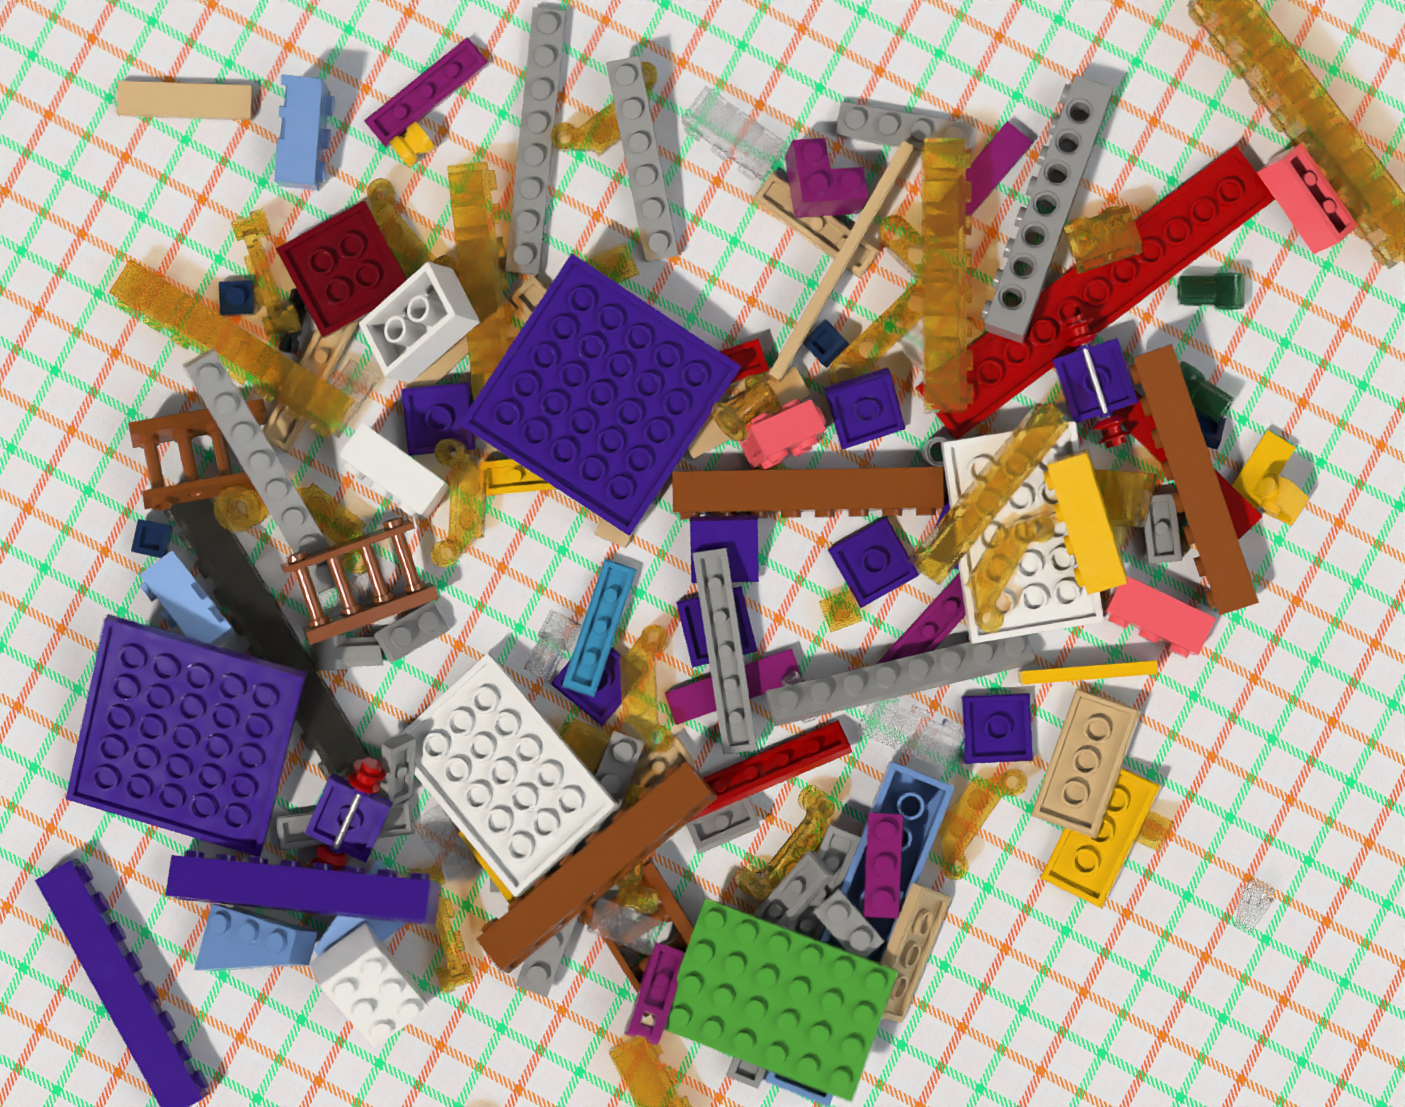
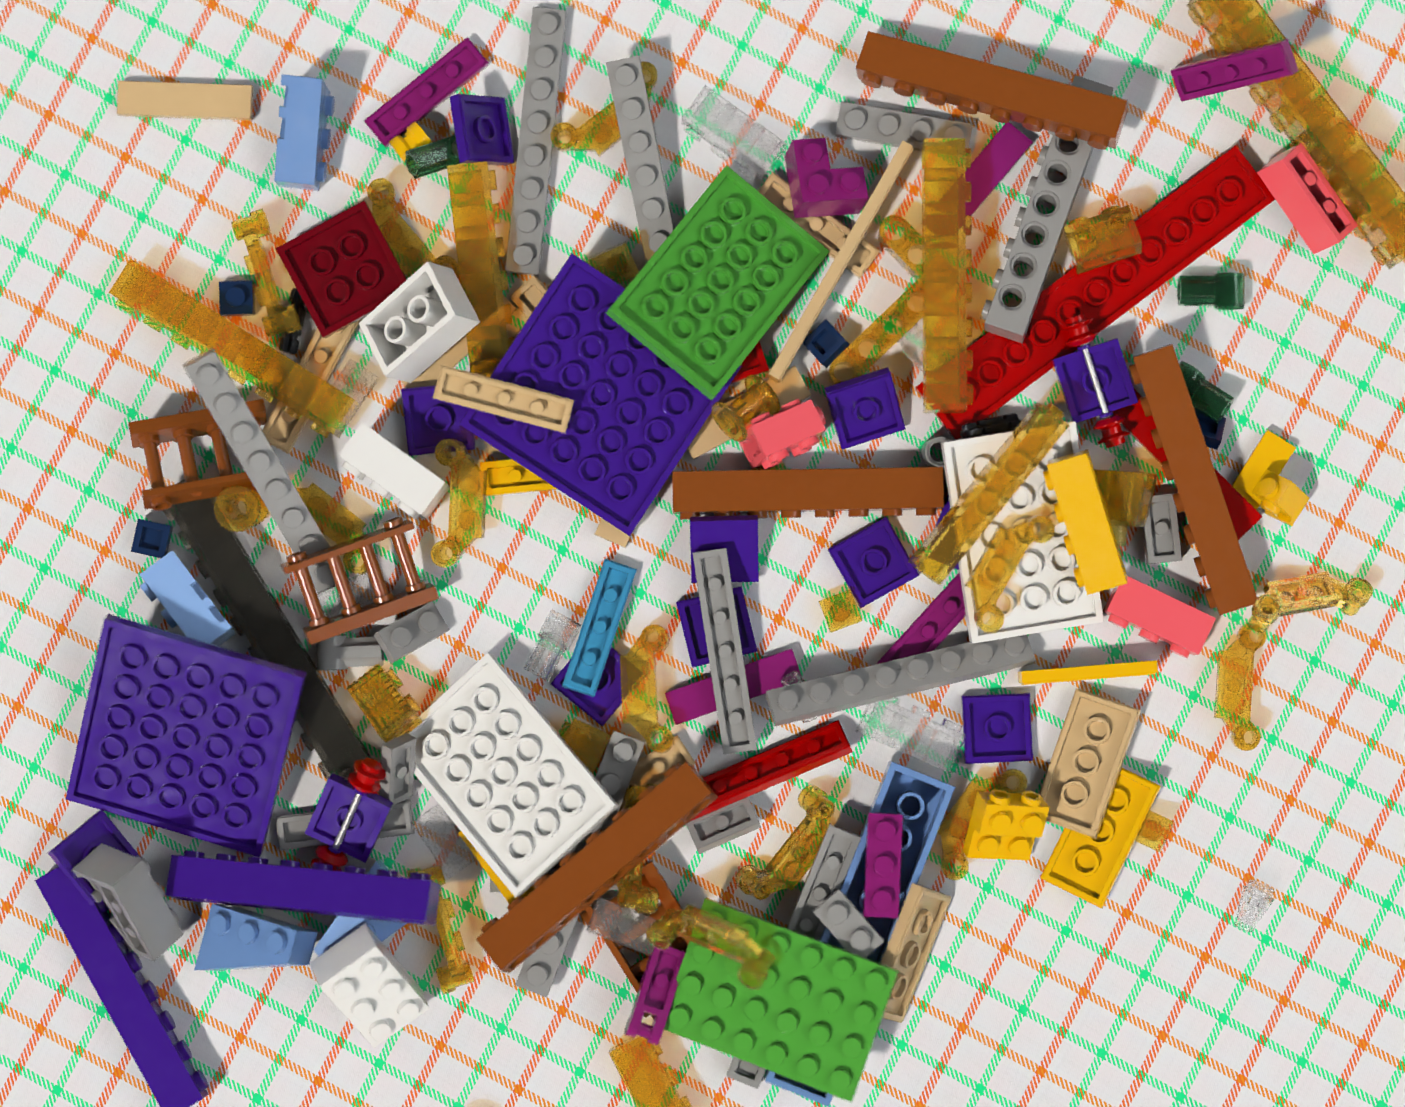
(82, 842): none -> dark purple tile
(133, 898): none -> light grey wedge
(384, 703): none -> clear yellow brick
(431, 157): none -> clear green piece
(482, 129): none -> dark purple tile
(503, 398): none -> tan tile
(717, 936): none -> clear yellow plate
(718, 282): none -> bright green plate
(796, 891): light grey tile -> none
(990, 426): none -> black axle
(991, 90): none -> dark orange brick
(1005, 825): none -> yellow plate
(1234, 70): none -> magenta tile
(1235, 687): none -> clear yellow plate
(1308, 594): none -> clear yellow plate

